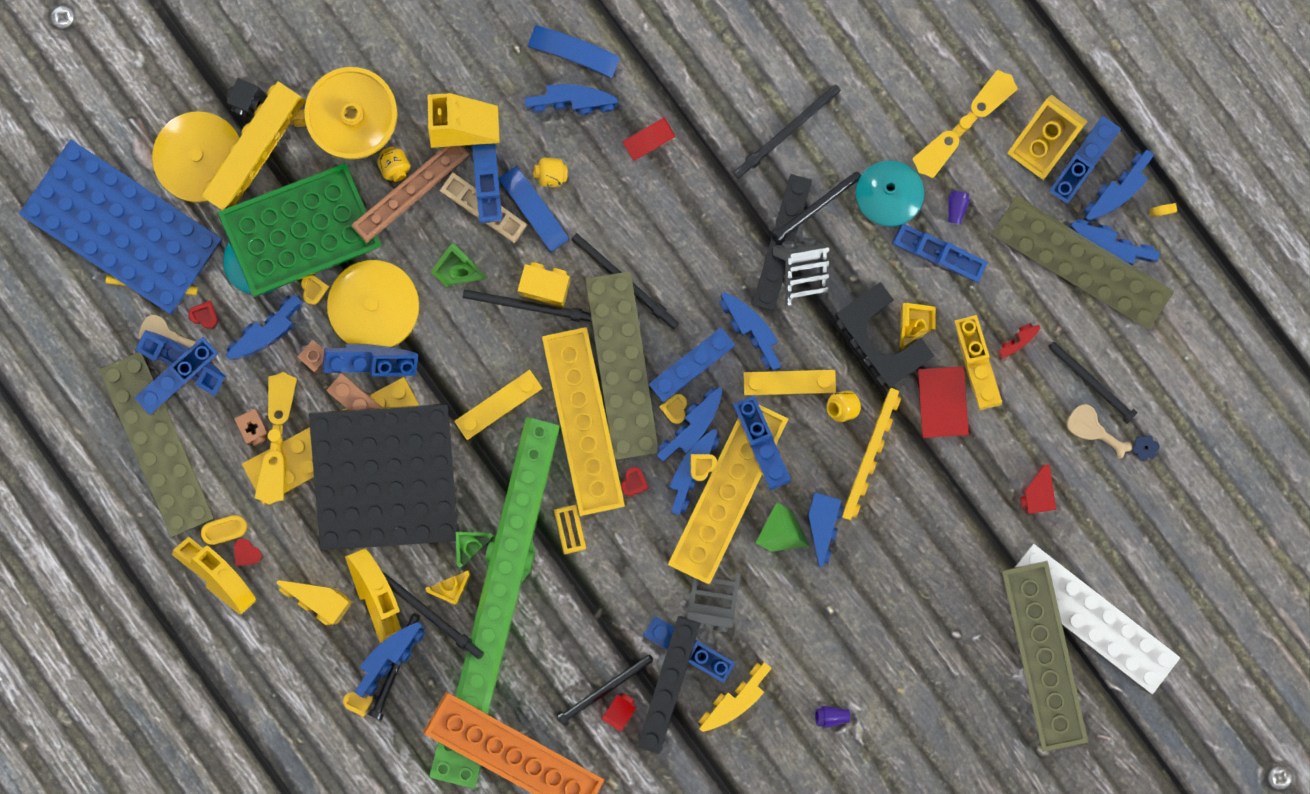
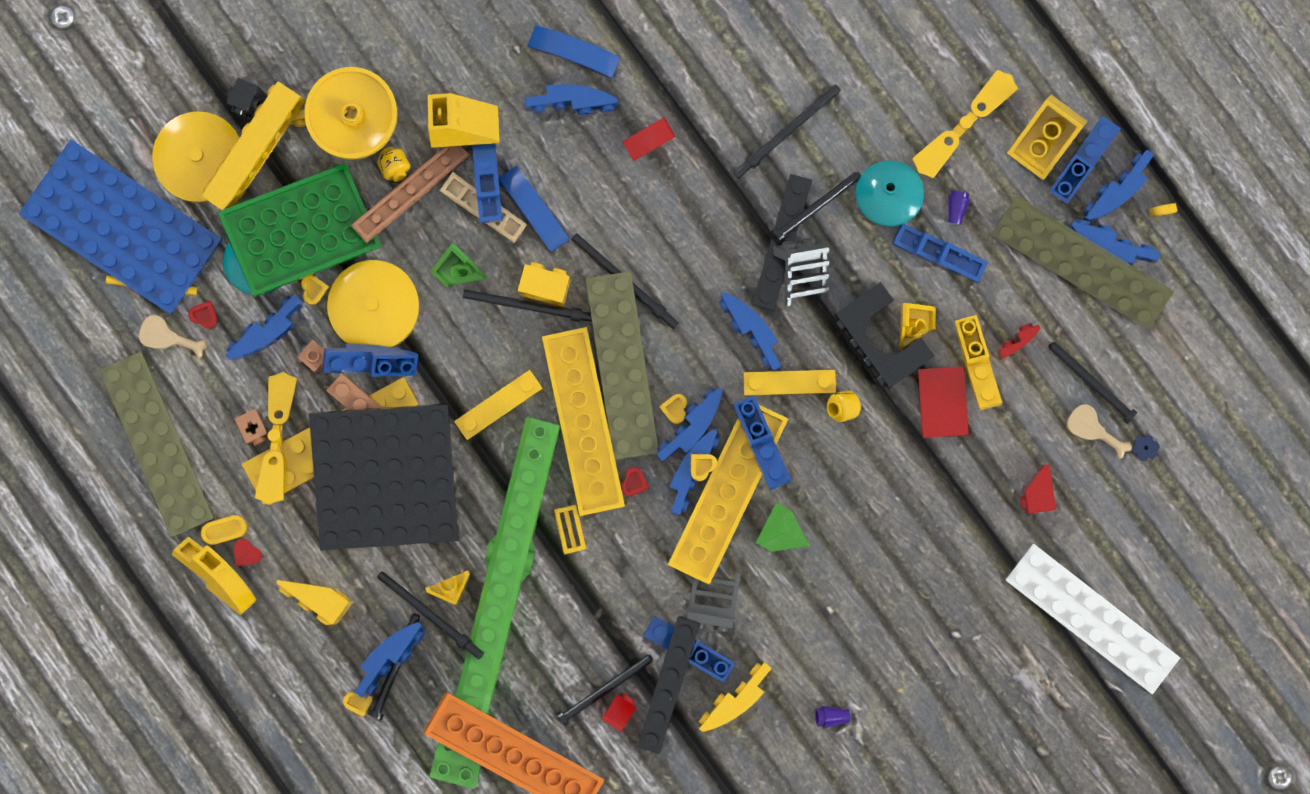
(168, 351): blue slope -> none
(176, 375): blue slope -> none
(376, 591): yellow slope -> none
(469, 544): bright green slope -> none
(550, 172): yellow head -> none
(691, 365): blue brick -> none
(822, 519): blue slope -> none
(875, 445): yellow plate -> none
(1045, 656): olive plate -> none

